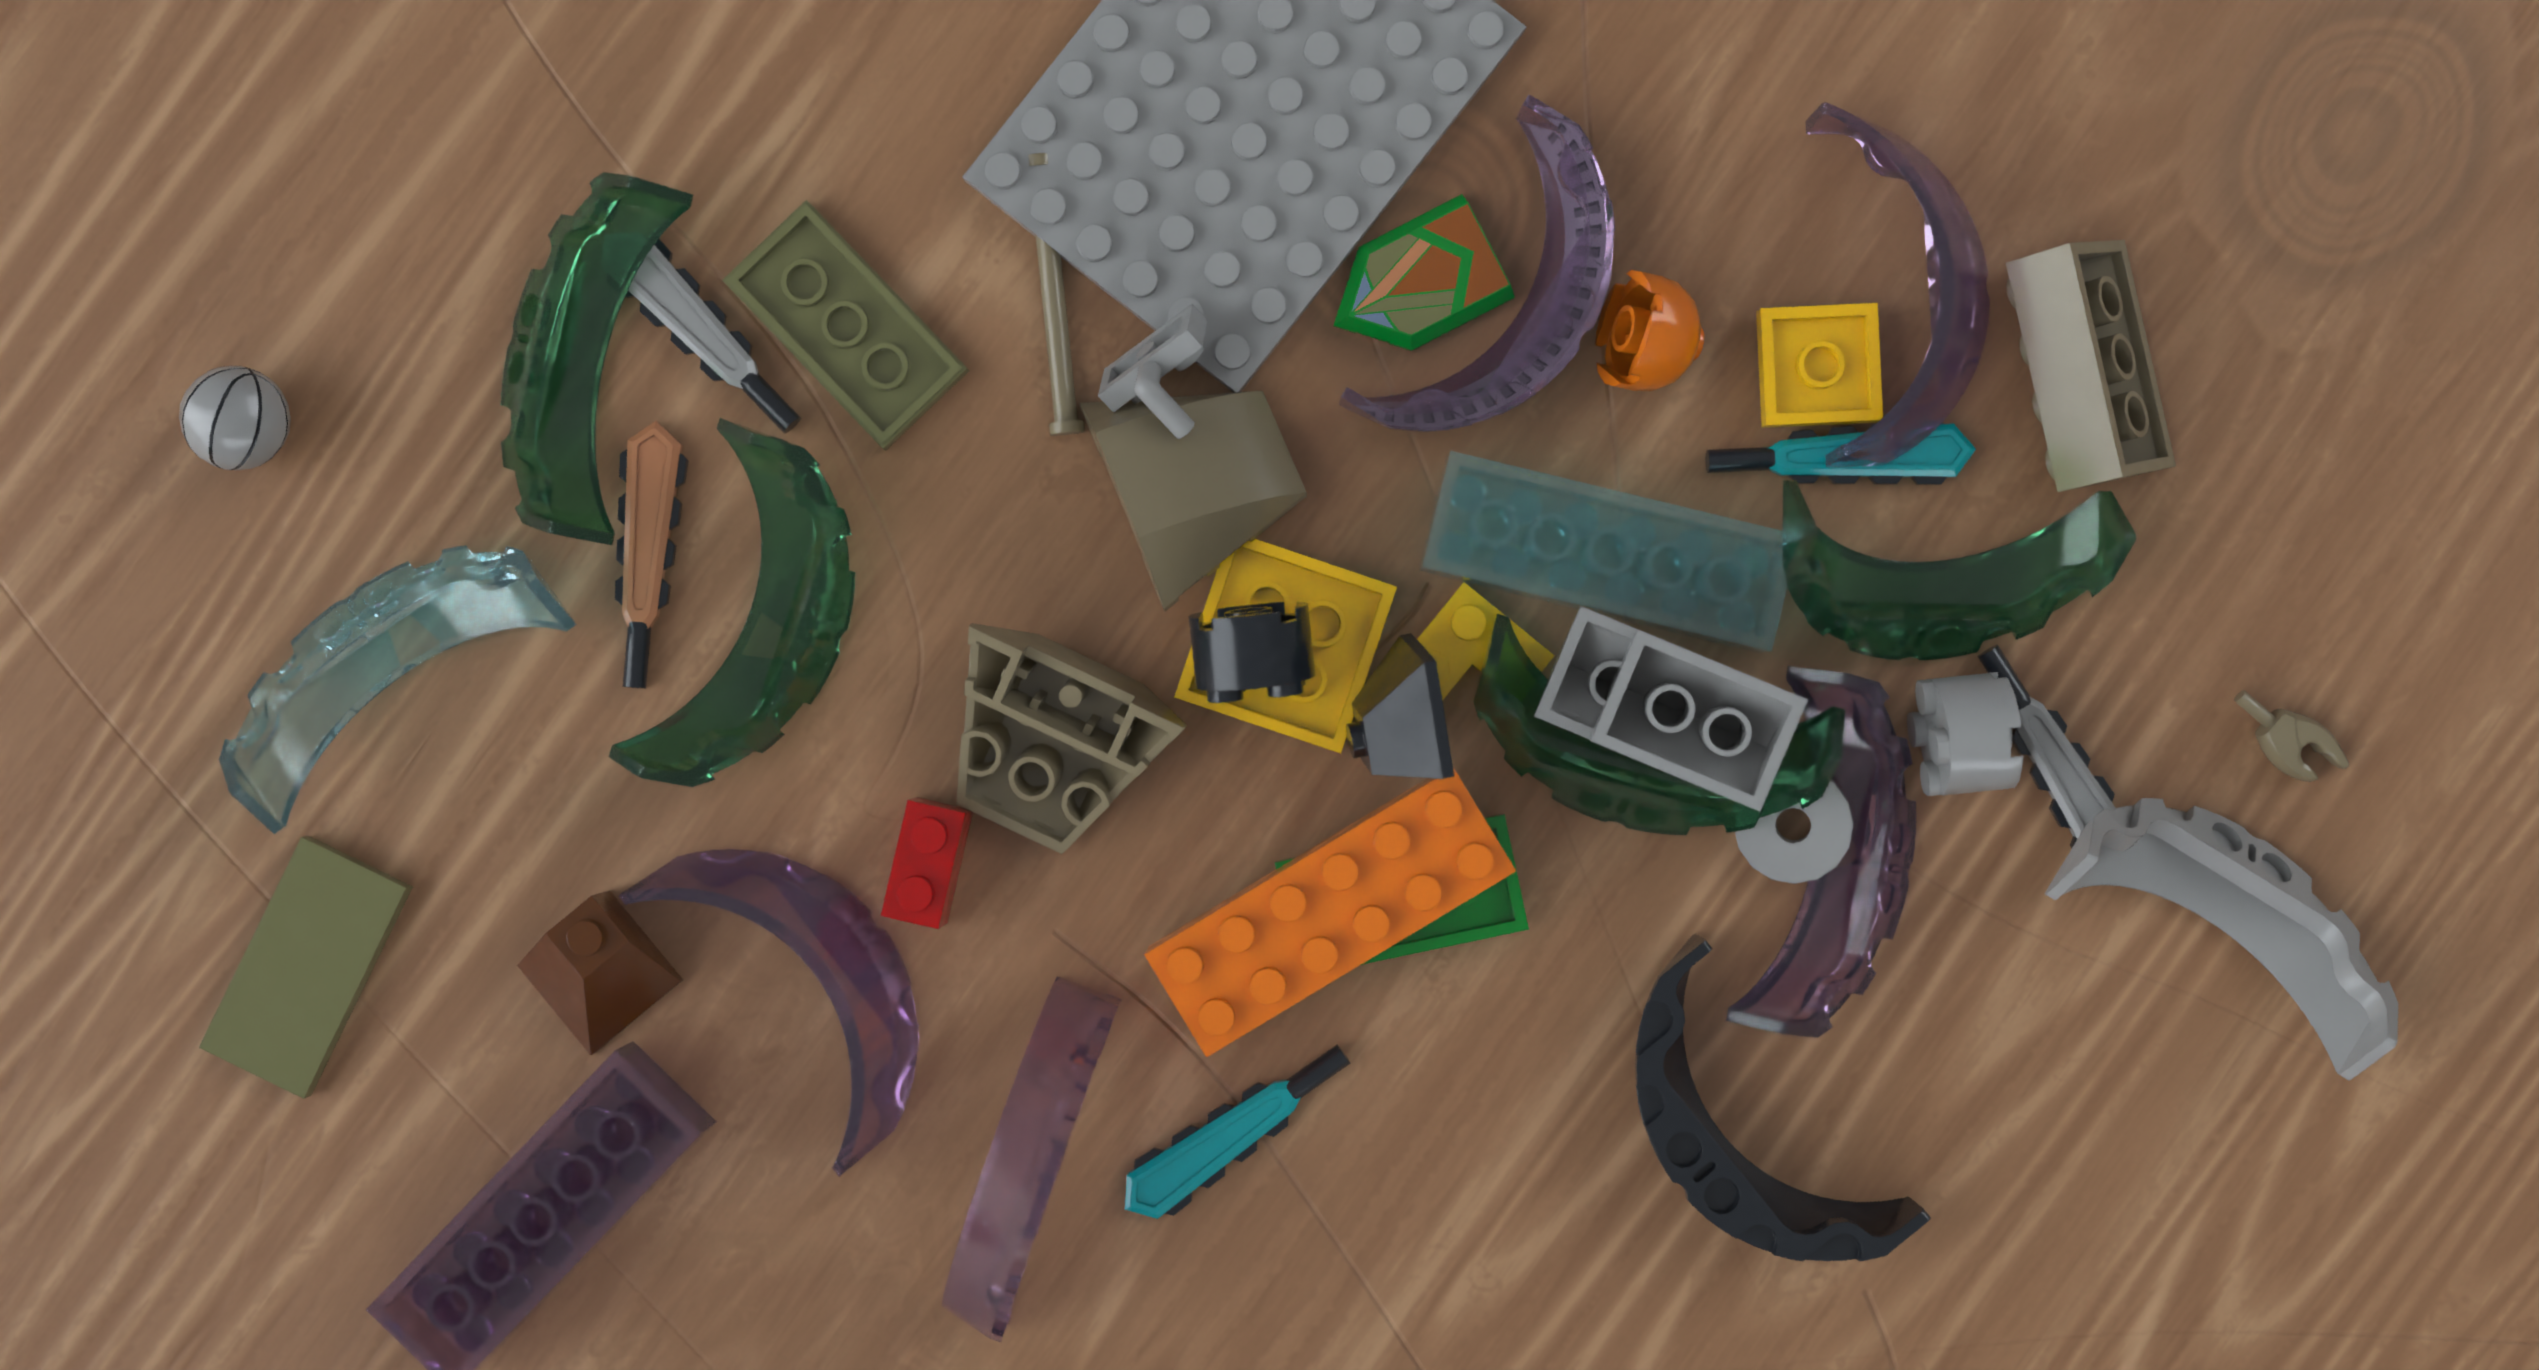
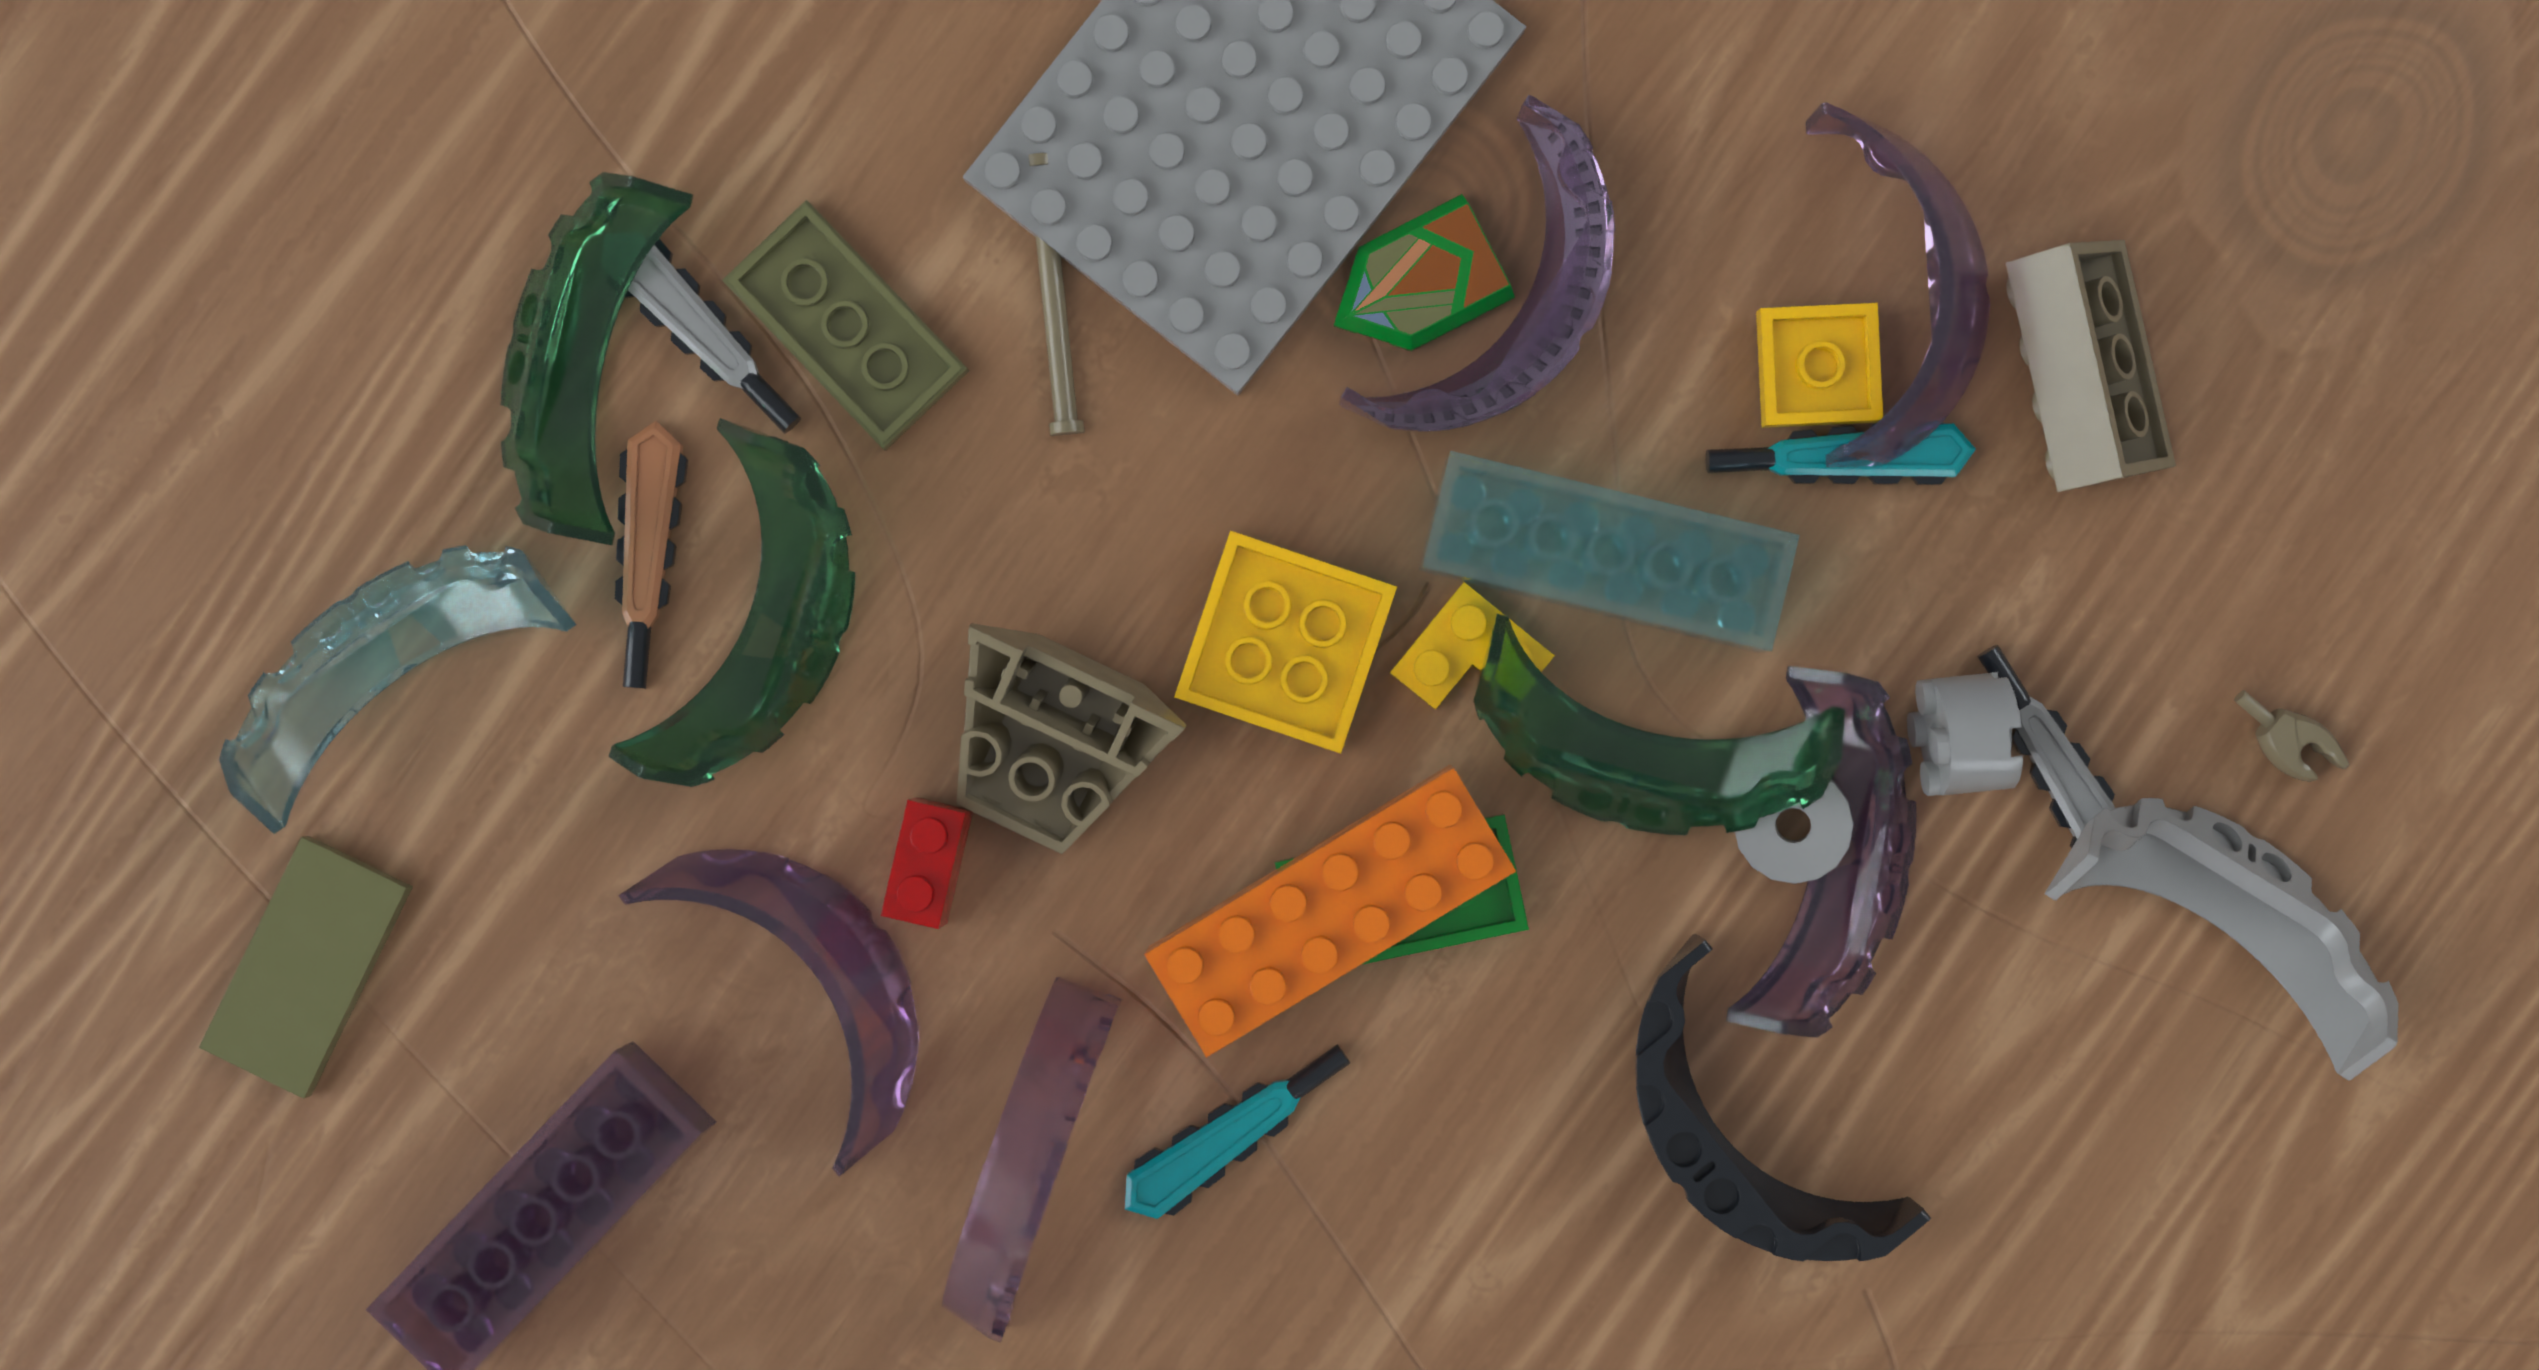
(234, 418): light grey piece -> none
(598, 970): reddish brown slope -> none
(1139, 370): light grey plate -> none
(1199, 493): dark tan wedge -> none
(1252, 650): black brick -> none
(1402, 716): black slope -> none
(1648, 333): orange cylinder -> none
(1670, 708): light grey slope -> none
(1953, 603): clear green windscreen -> none

